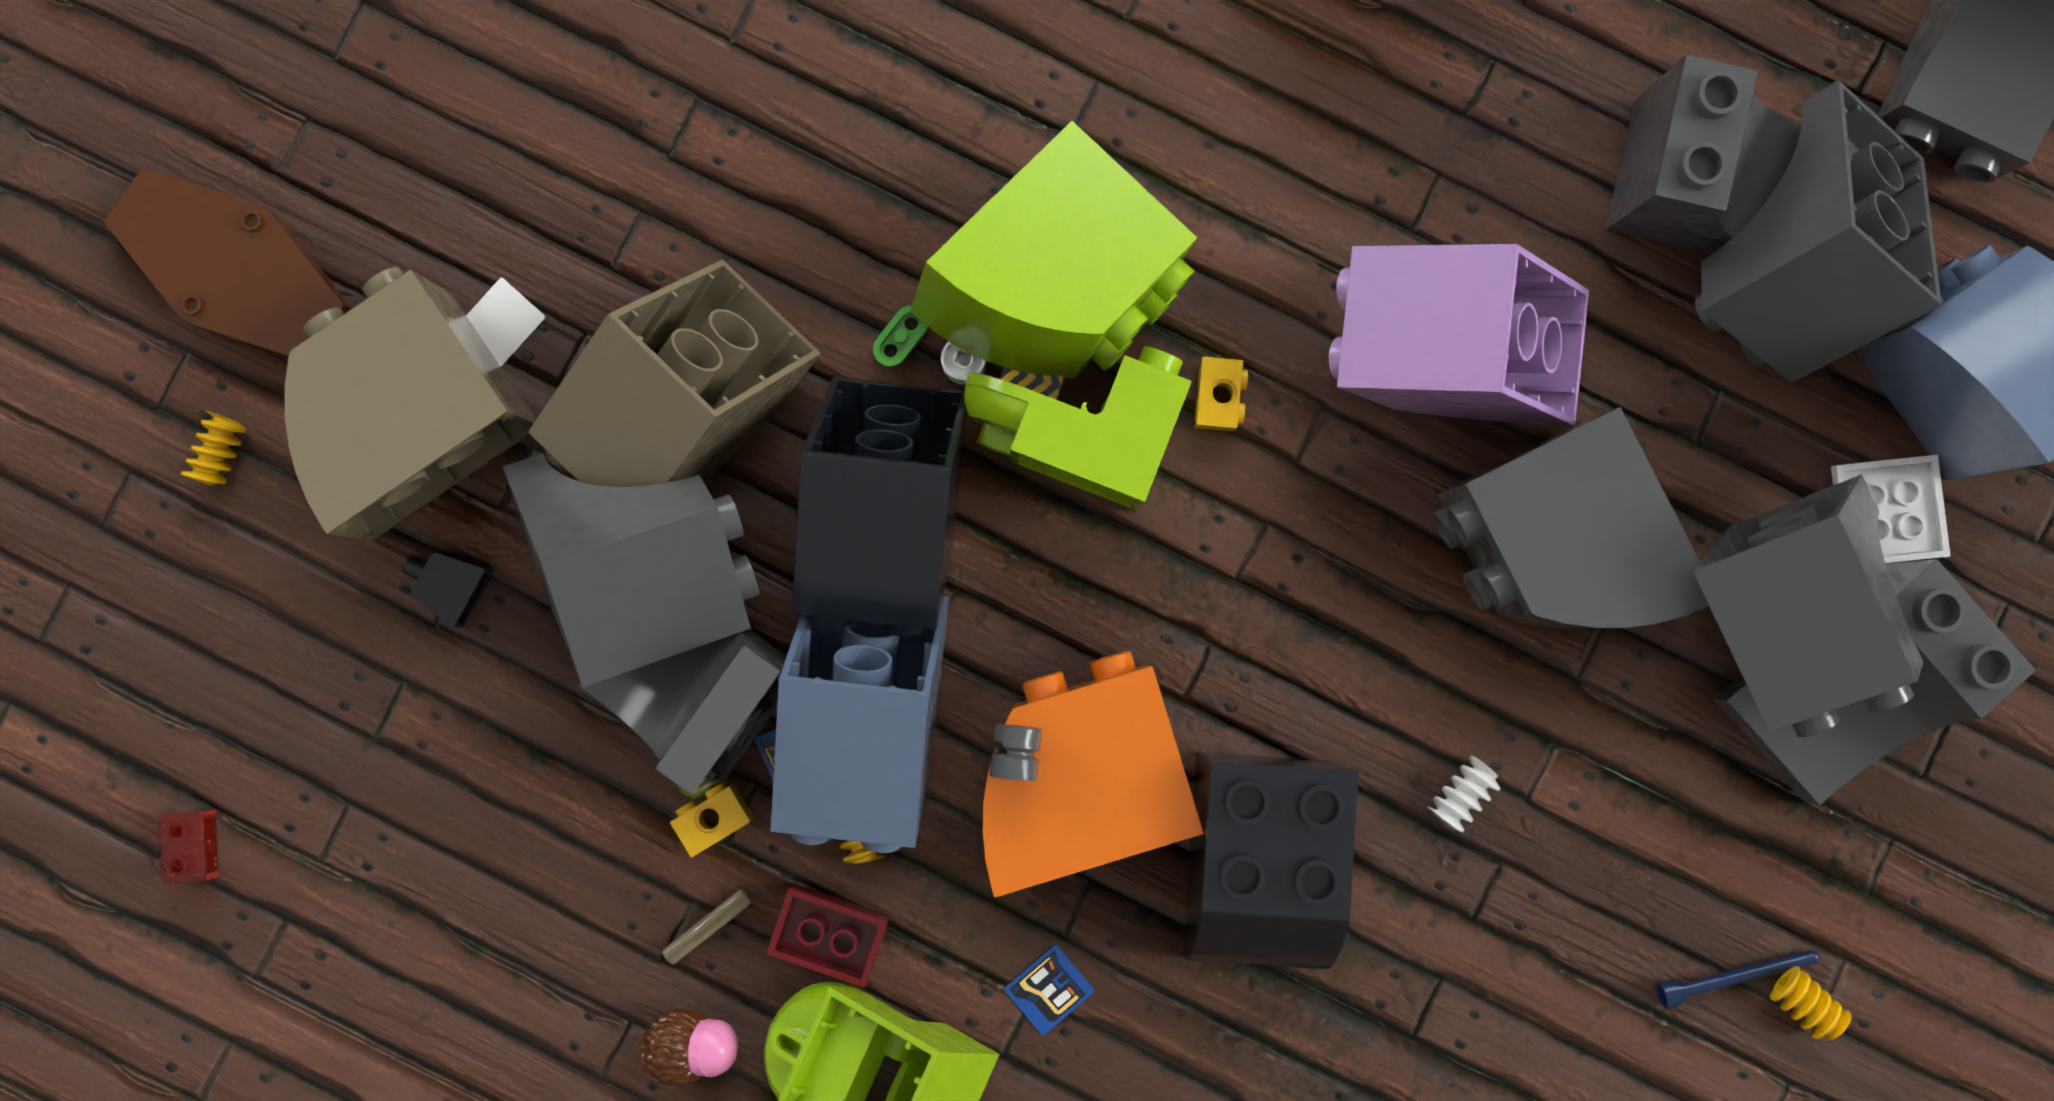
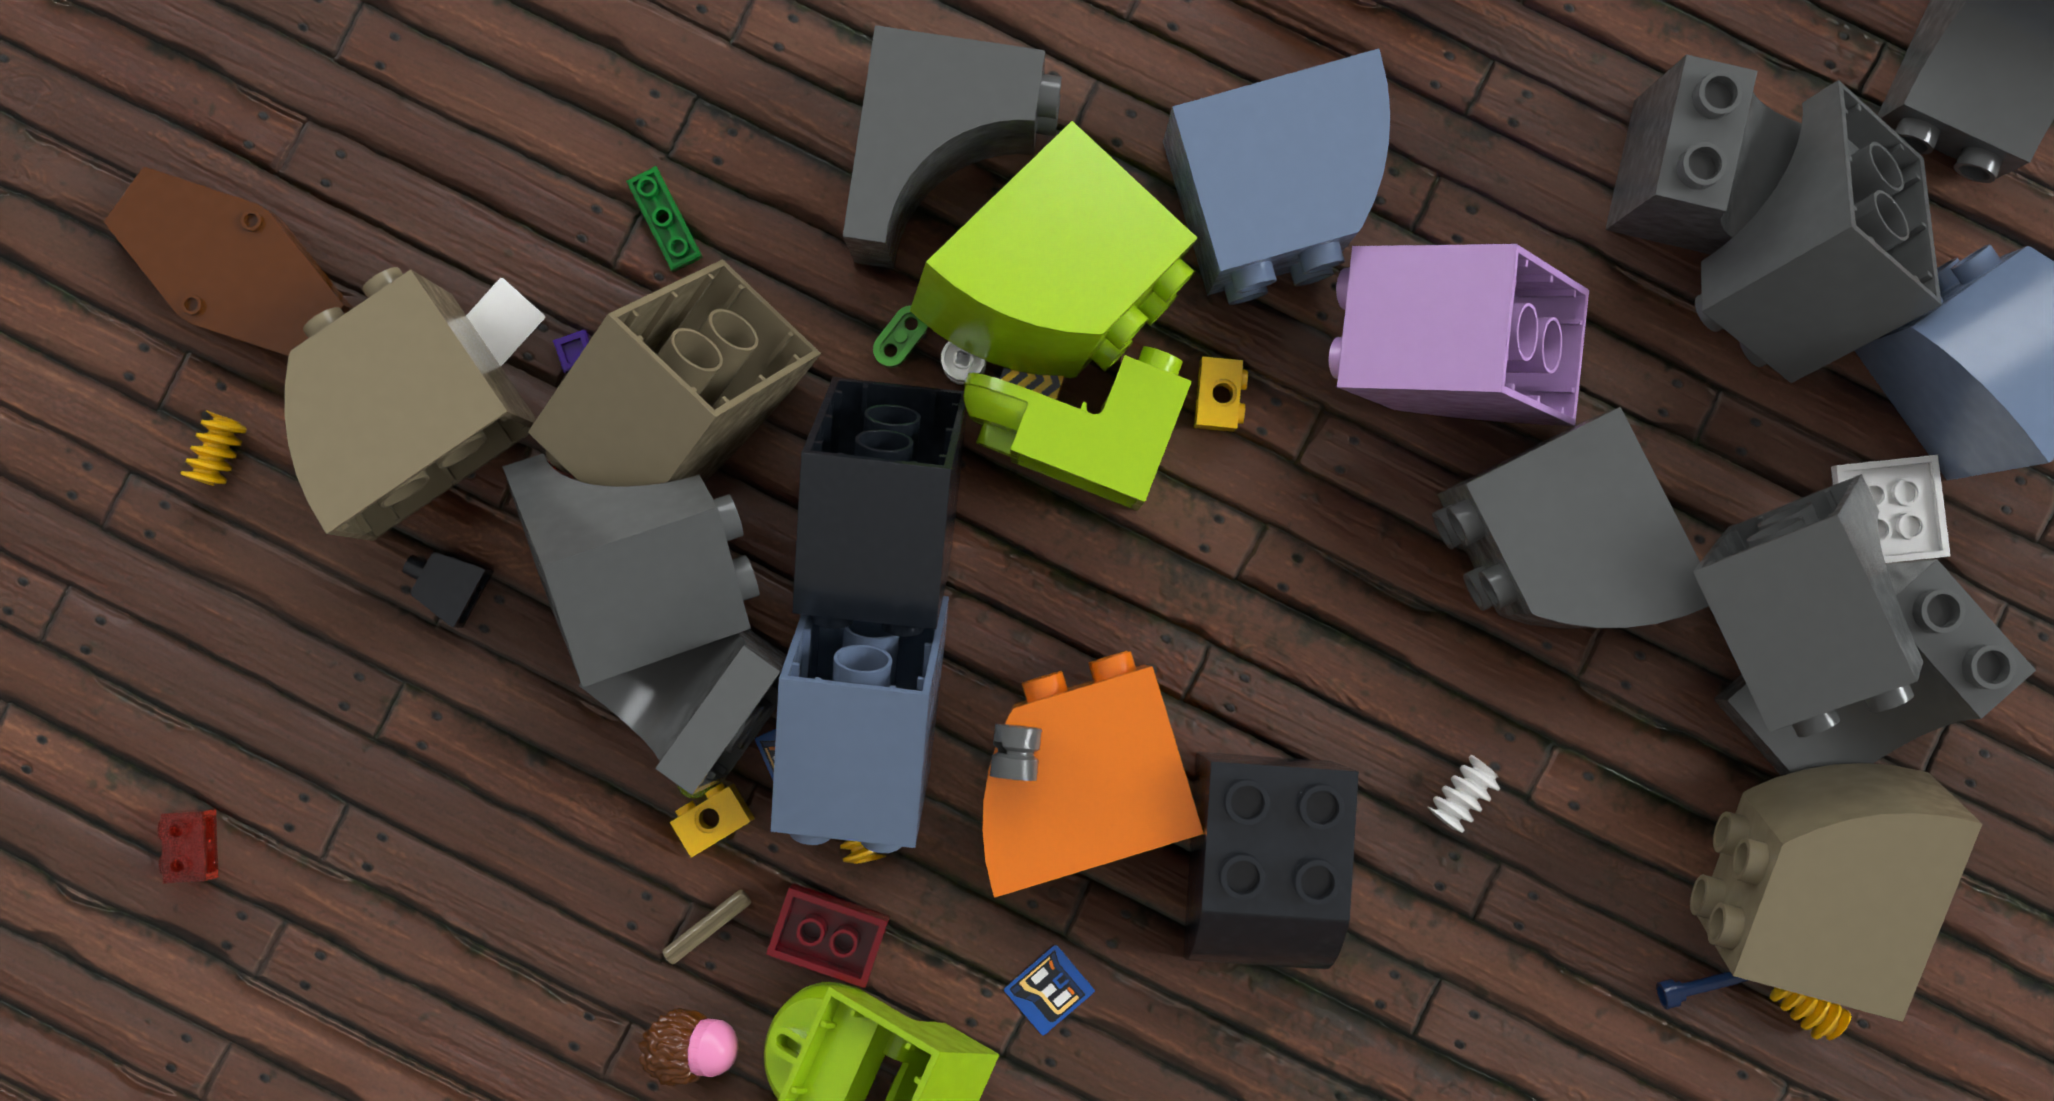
(570, 348): none -> dark purple tile
(673, 235): none -> green tile
(929, 113): none -> dark grey brick
(1280, 172): none -> sand blue slope
(1836, 882): none -> dark tan slope

